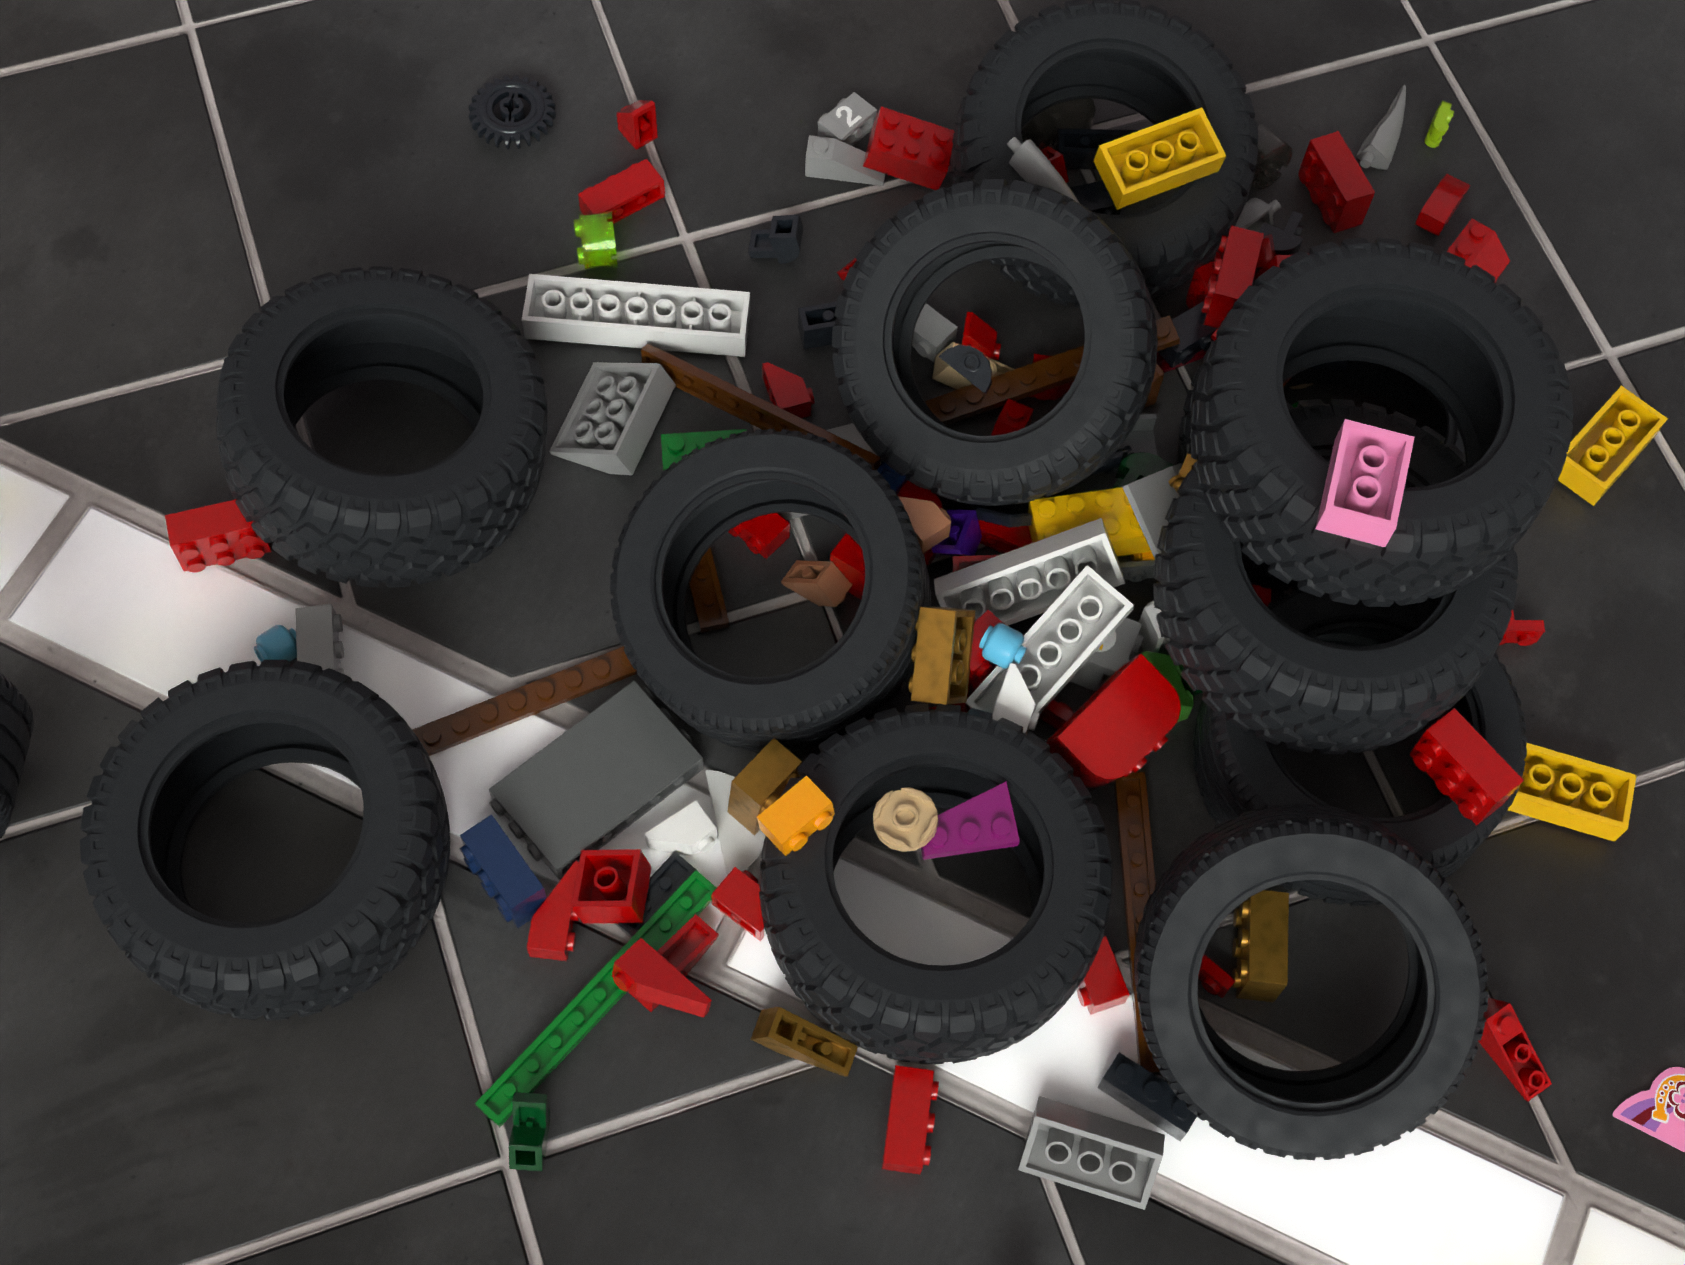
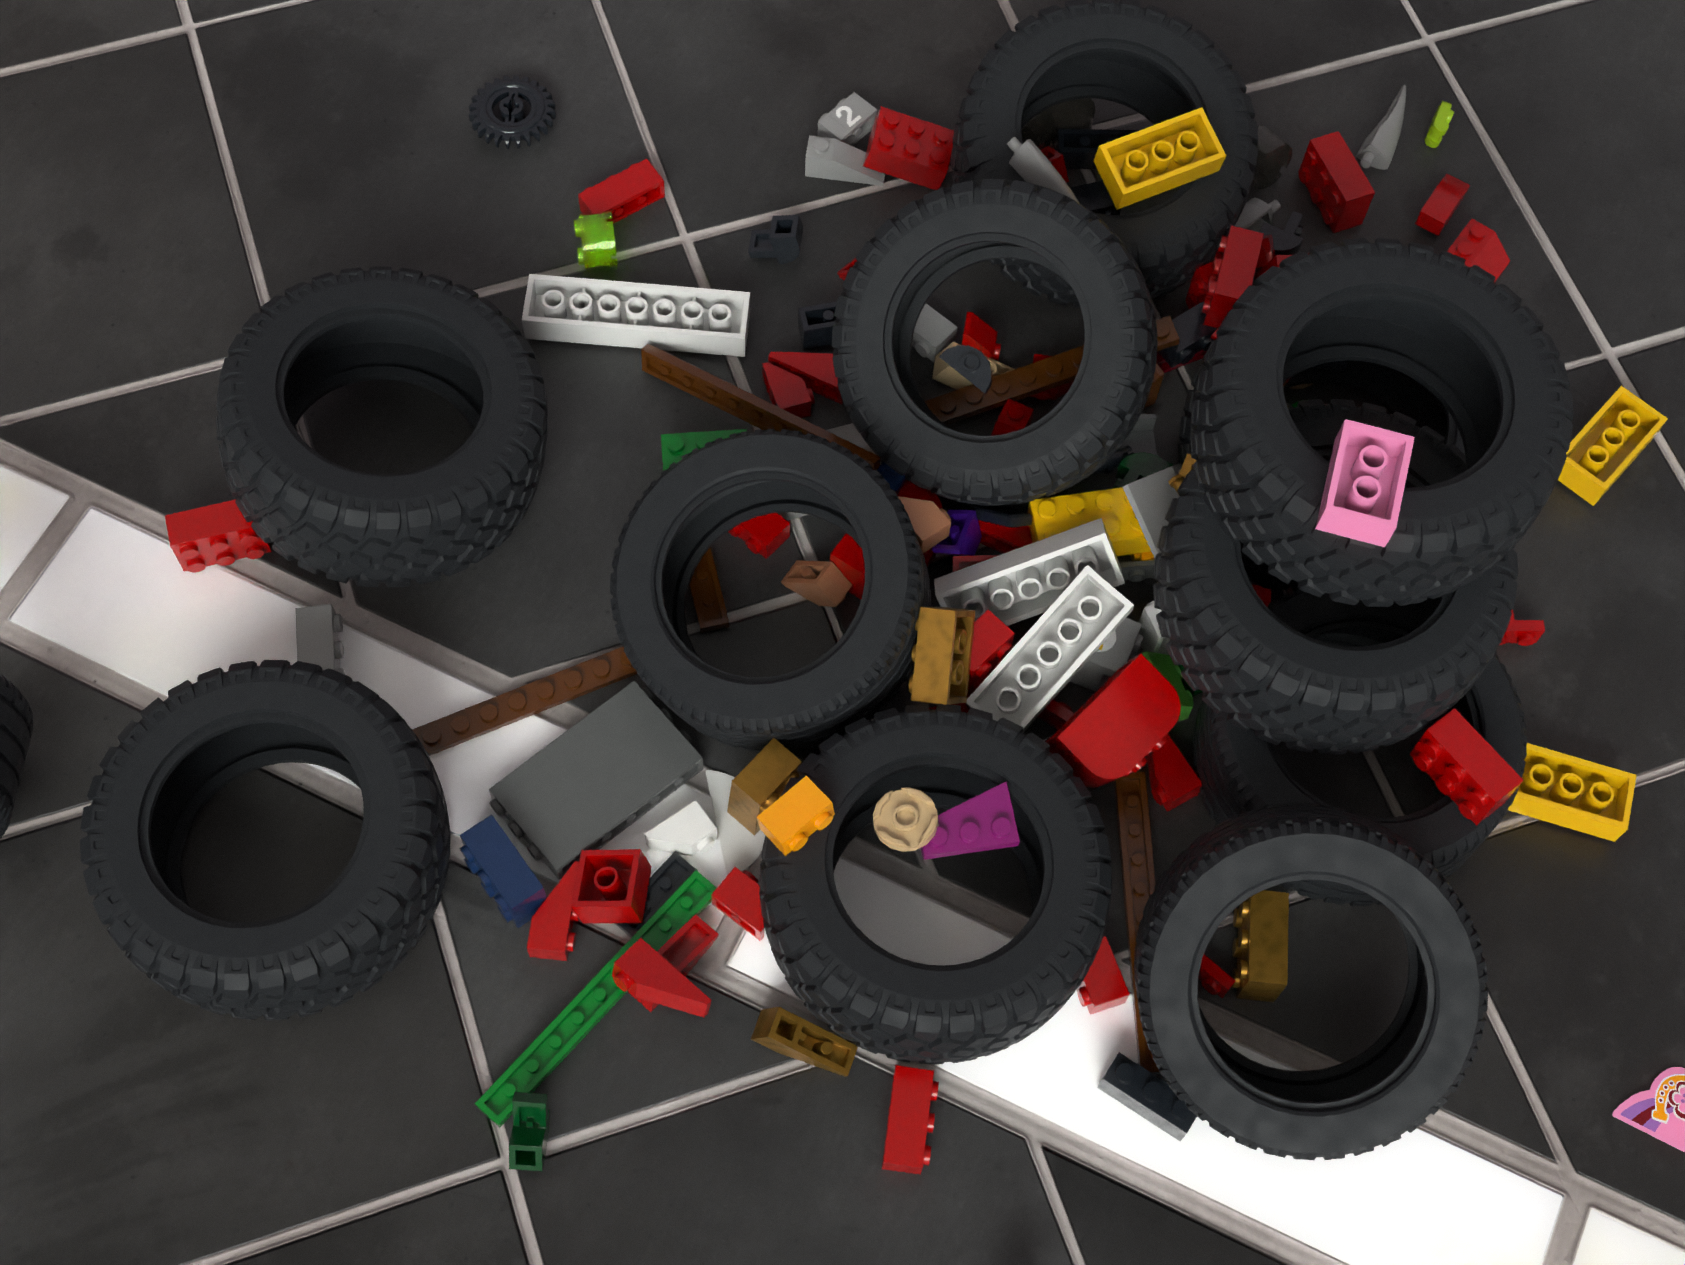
(276, 644): medium azure head -> none
(614, 416): light grey slope -> none
(638, 123): red slope -> none
(814, 368): none -> red slope
(1002, 645): medium azure head -> none
(1016, 701): white slope -> none
(1092, 1152): light grey slope -> none
(1171, 776): none -> red slope
(1512, 1050): red slope -> none

